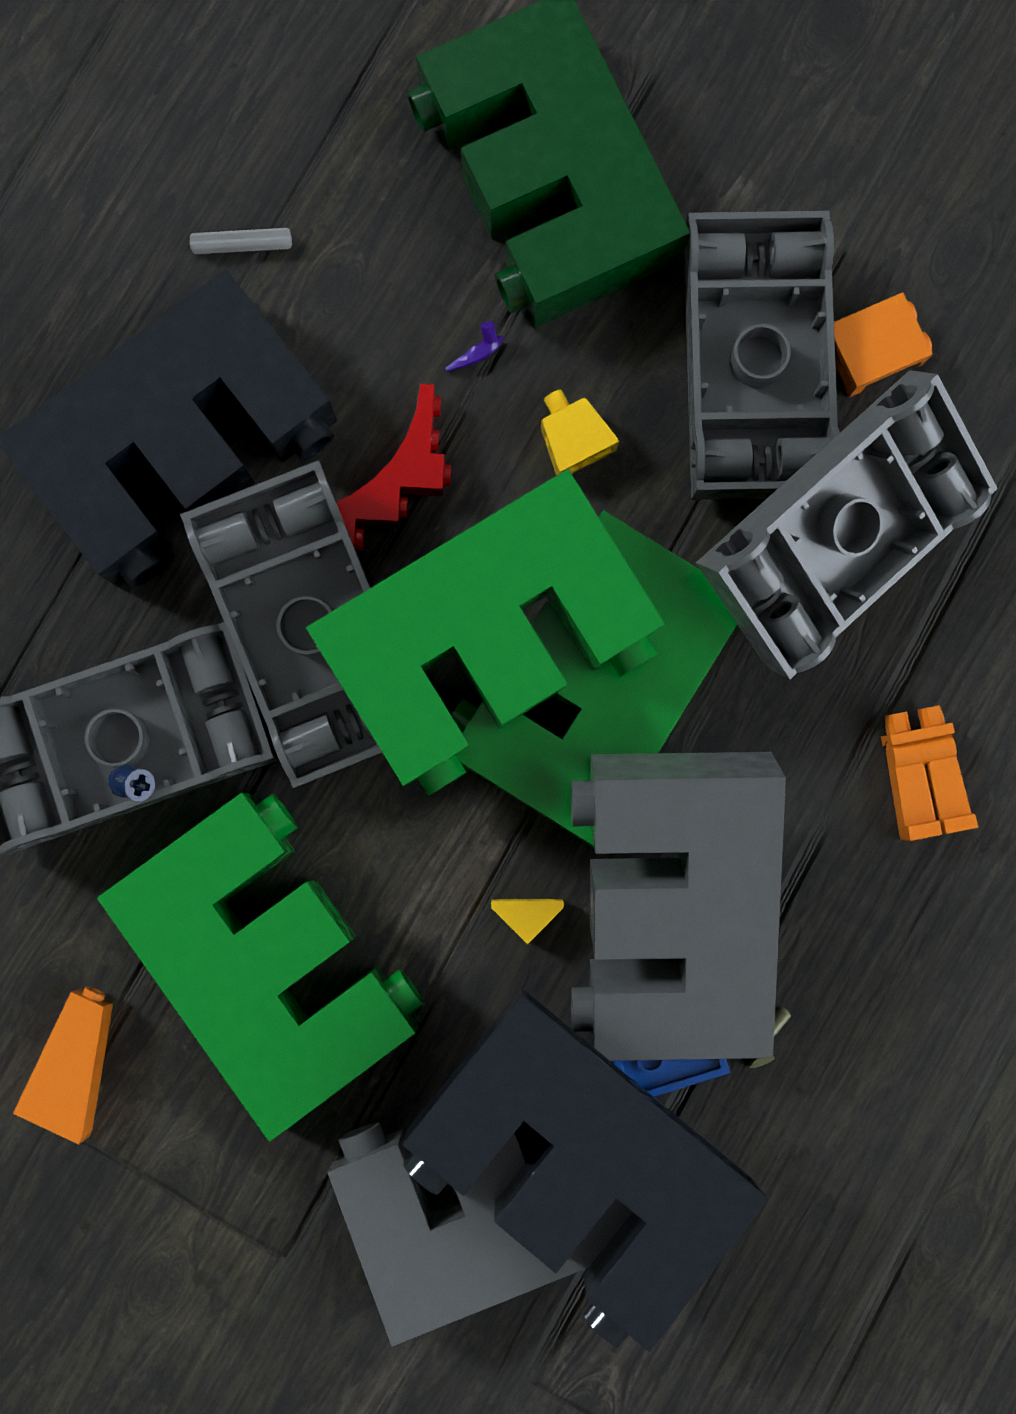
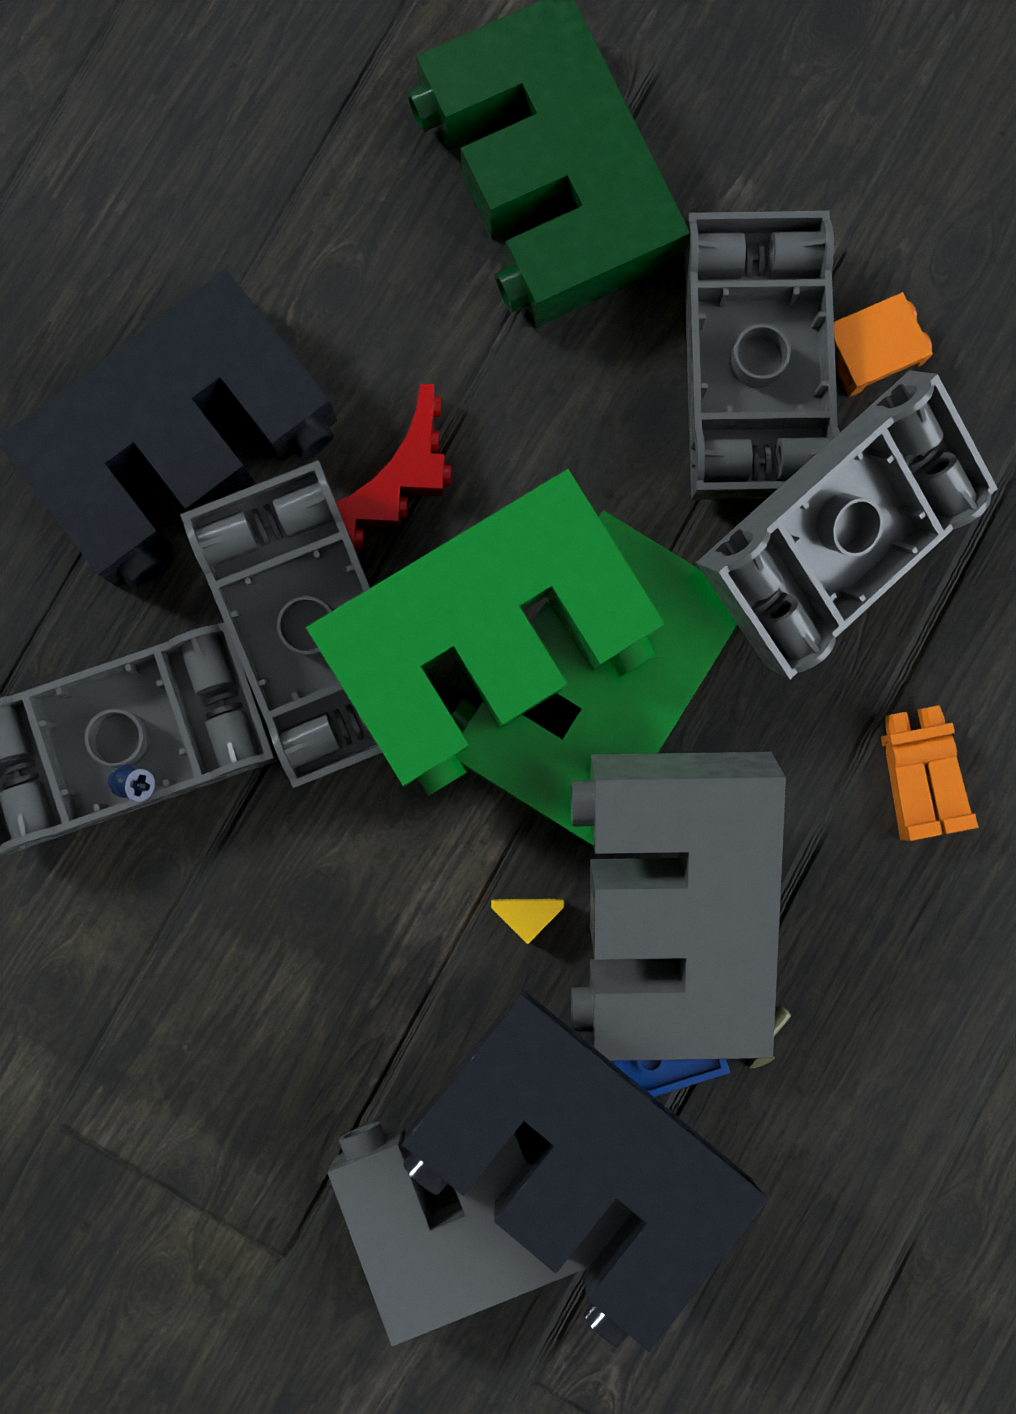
(69, 1071): orange slope -> none
(236, 978): green brick -> none
(241, 240): light grey axle -> none
(479, 351): dark purple bar -> none
(575, 433): yellow torso -> none

